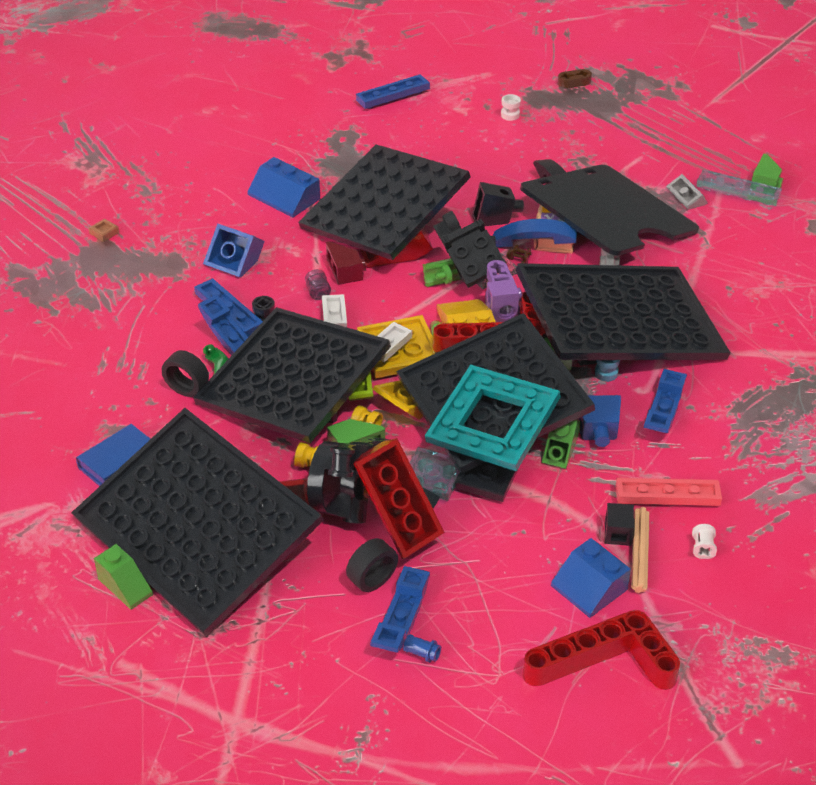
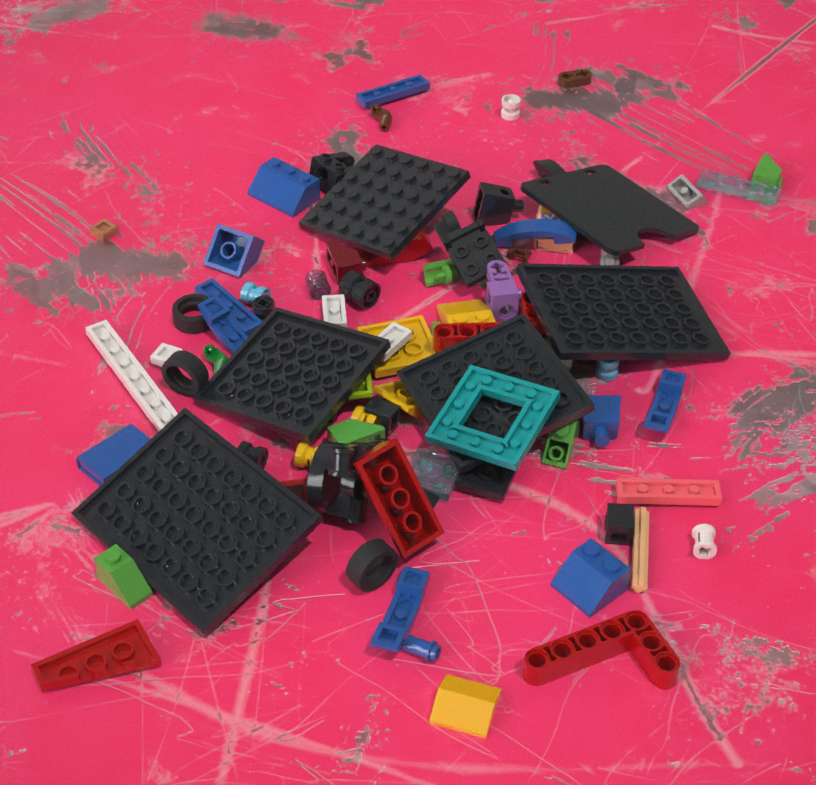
(104, 656): none -> red wing
(131, 374): none -> white plate
(162, 353): none -> white plate
(187, 324): none -> black tyre
(251, 291): none -> medium azure wheel
(256, 454): none -> black wheel
(331, 168): none -> black brick
(359, 289): none -> black wheel
(382, 115): none -> reddish brown arm
(387, 411): none -> black panel
(465, 706): none -> yellow slope

